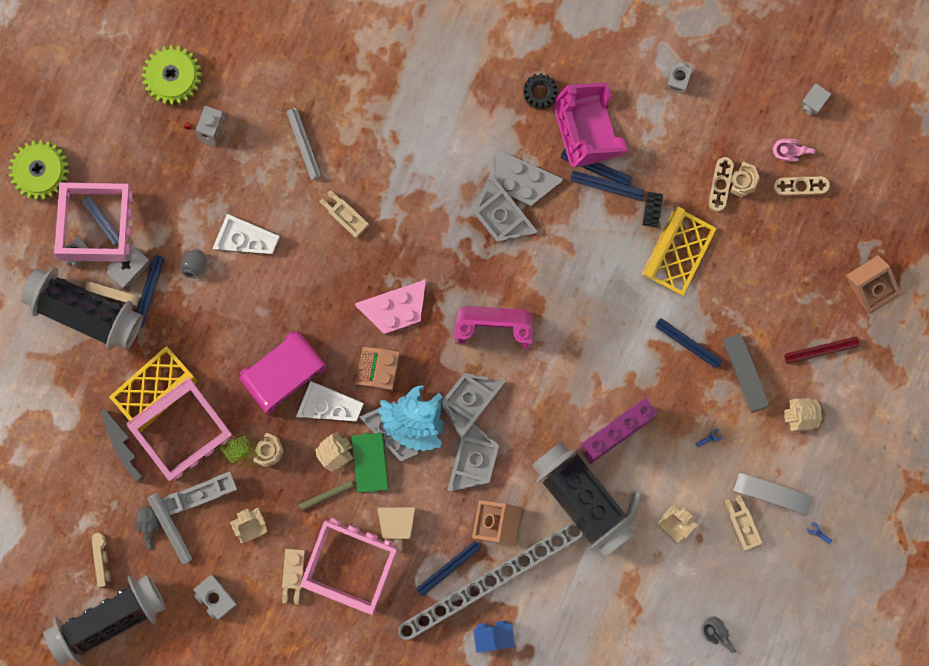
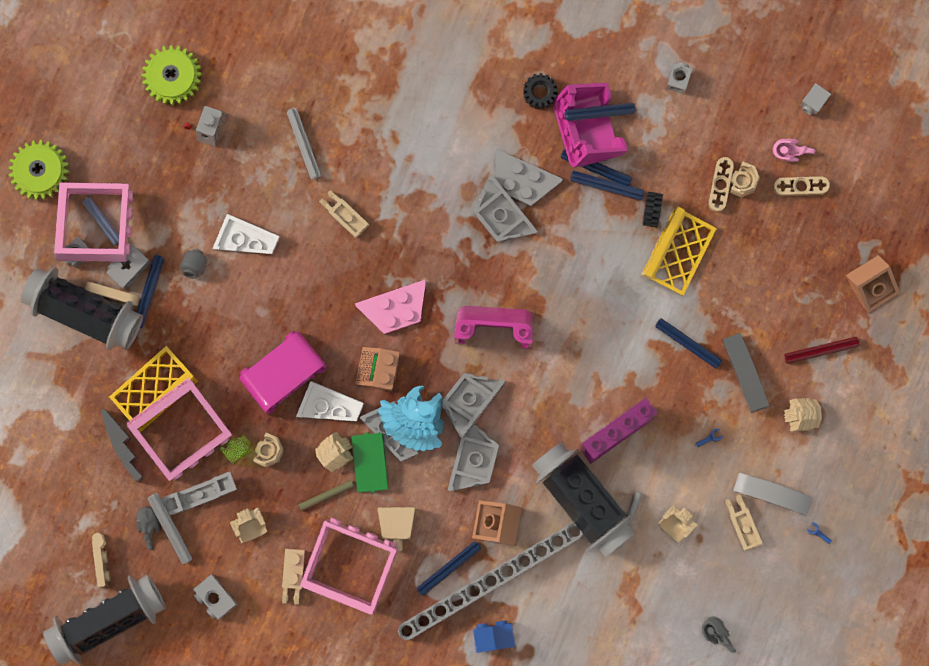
(599, 111): none -> dark blue axle

